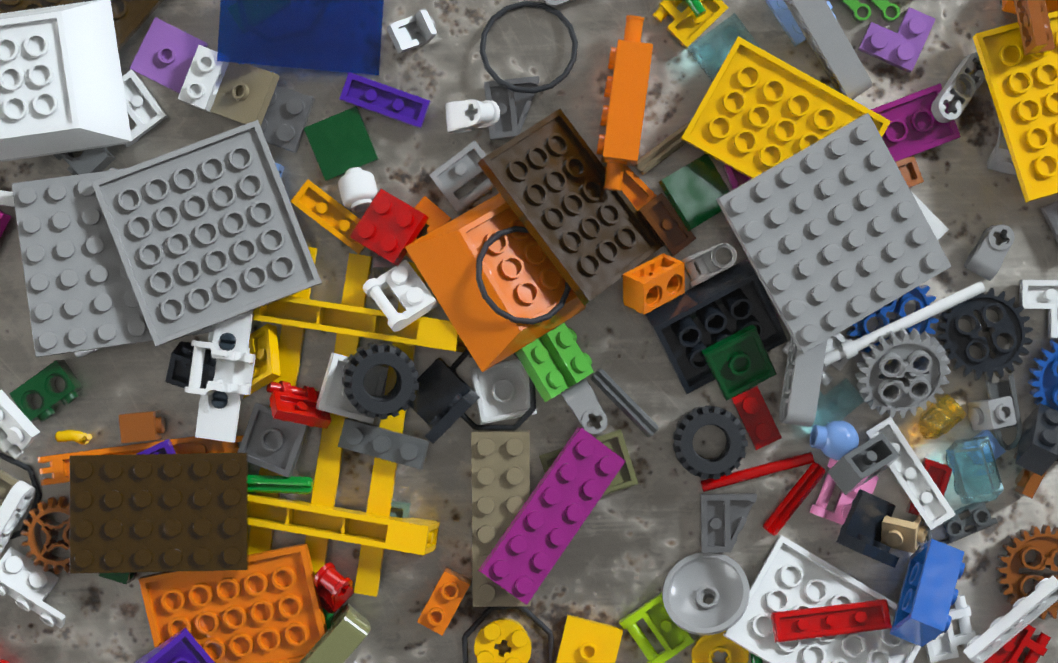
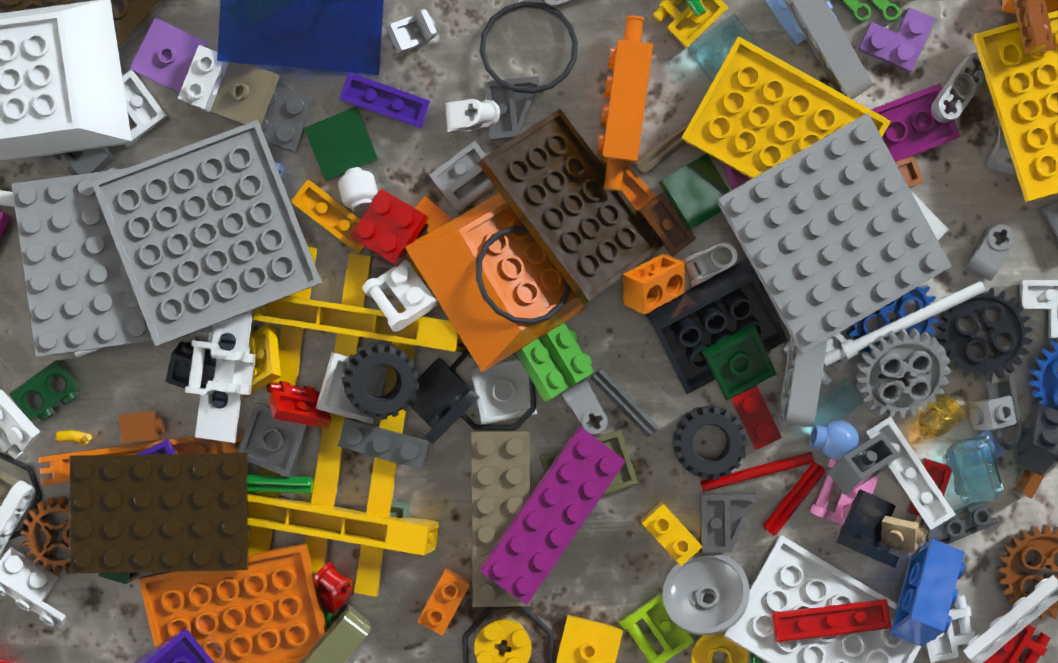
(671, 533): none -> yellow brick

